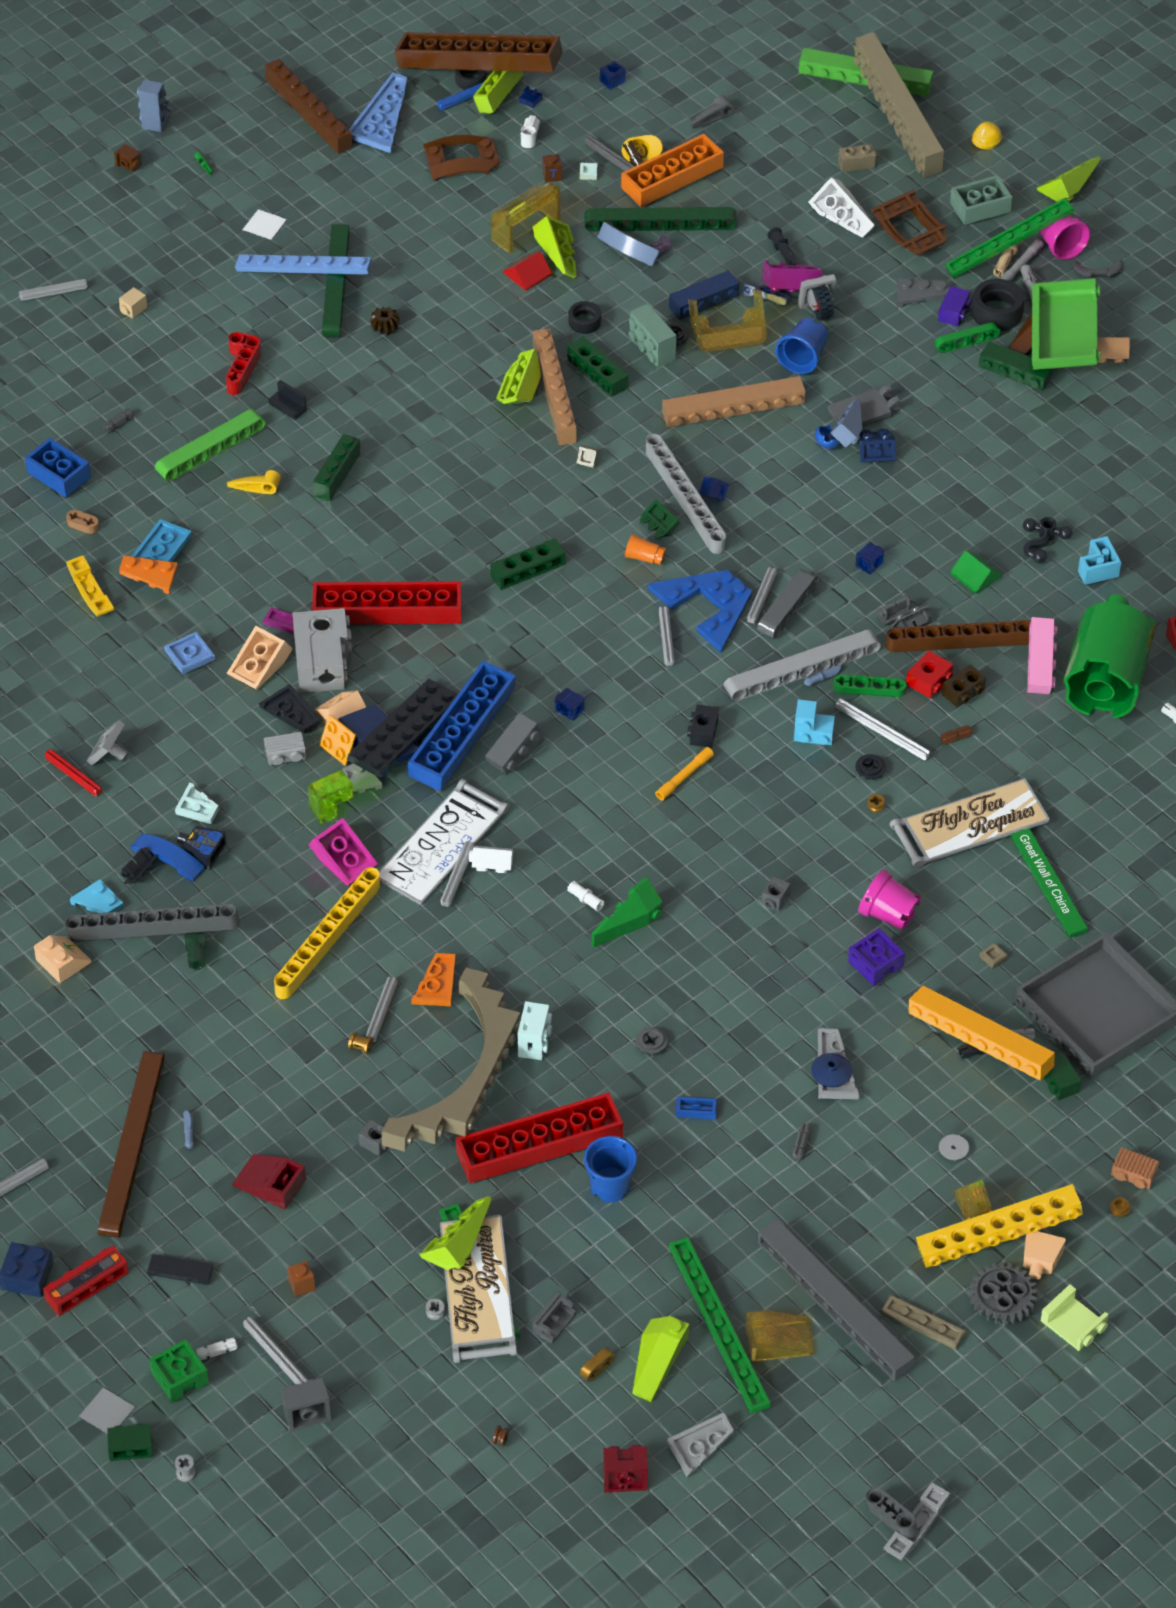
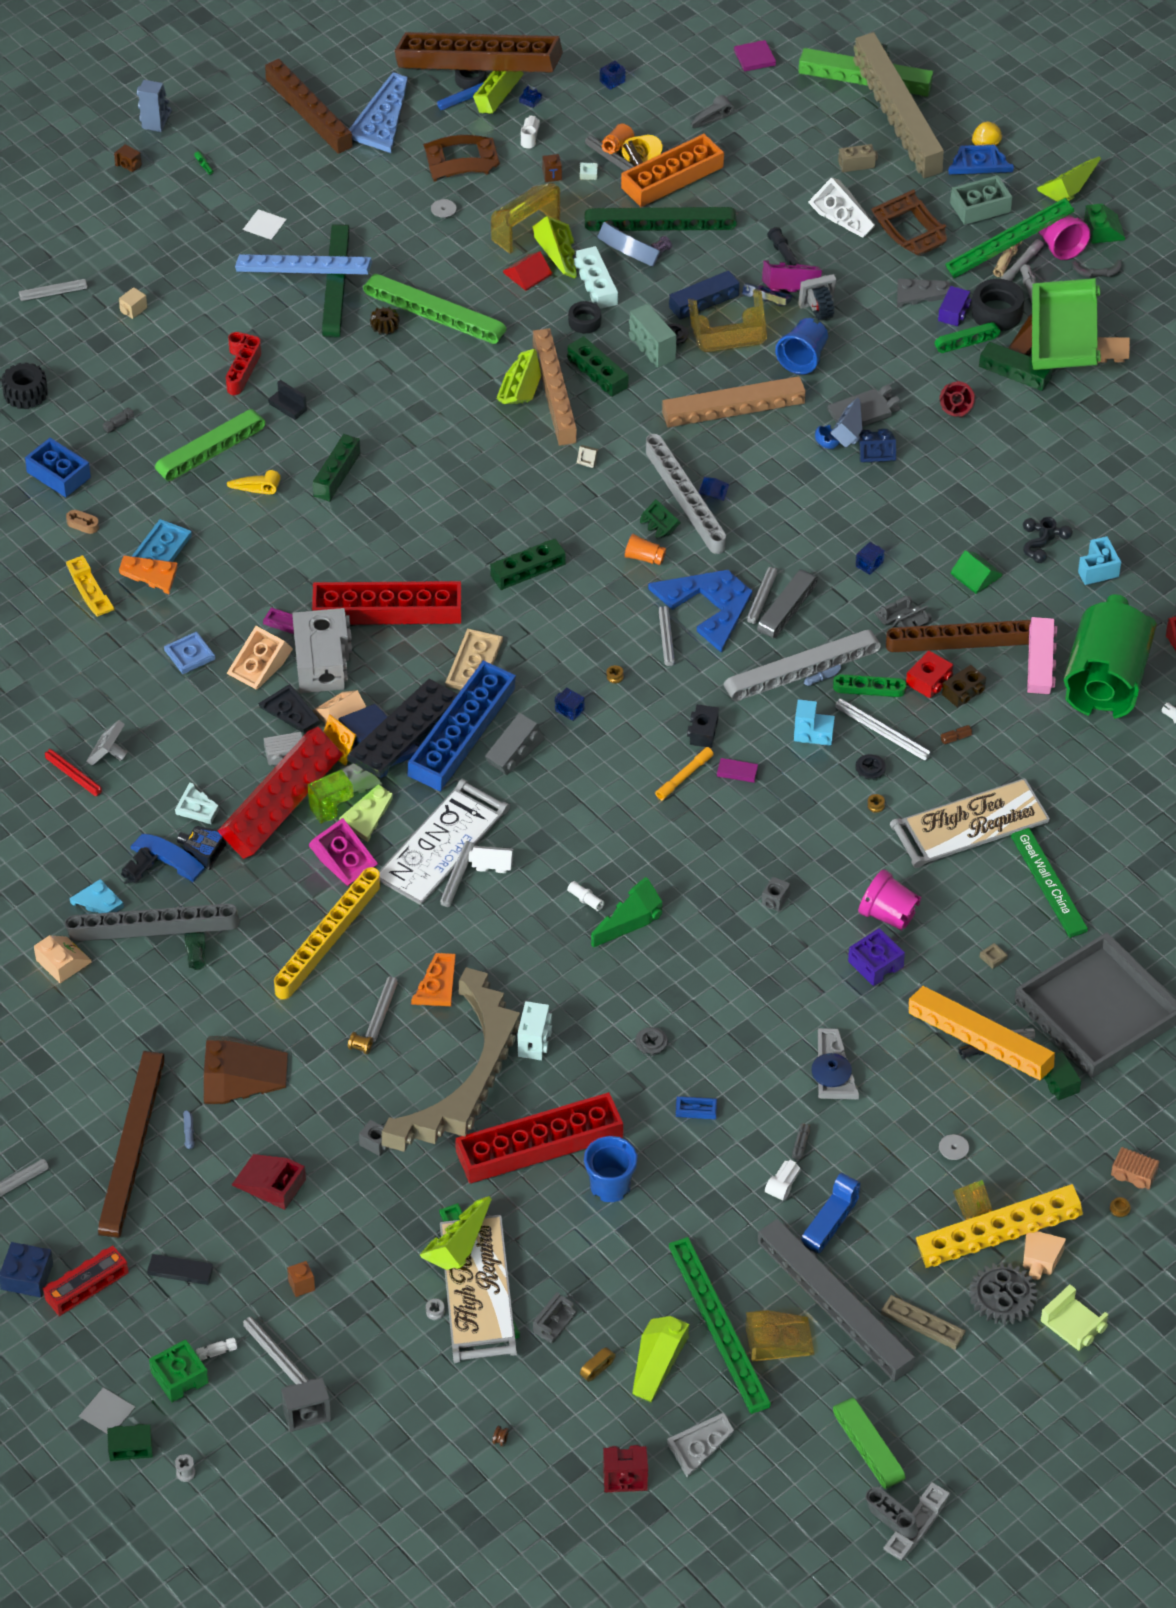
(24, 385): none -> black tyre
(241, 1069): none -> reddish brown wedge
(279, 792): none -> red brick
(366, 813): none -> yellowish green wing
(434, 308): none -> bright green beam
(443, 208): none -> light grey piece
(473, 650): none -> tan tile
(596, 277): none -> light aqua brick
(612, 677): none -> pearl gold bush
(615, 140): none -> orange plant
(737, 770): none -> magenta tile
(754, 55): none -> magenta tile
(781, 1183): none -> white piece
(833, 1213): none -> blue beam
(869, 1443): none -> bright green beam
(957, 399): none -> dark red cylinder
(979, 159): none -> blue wing
(1103, 224): none -> green slope

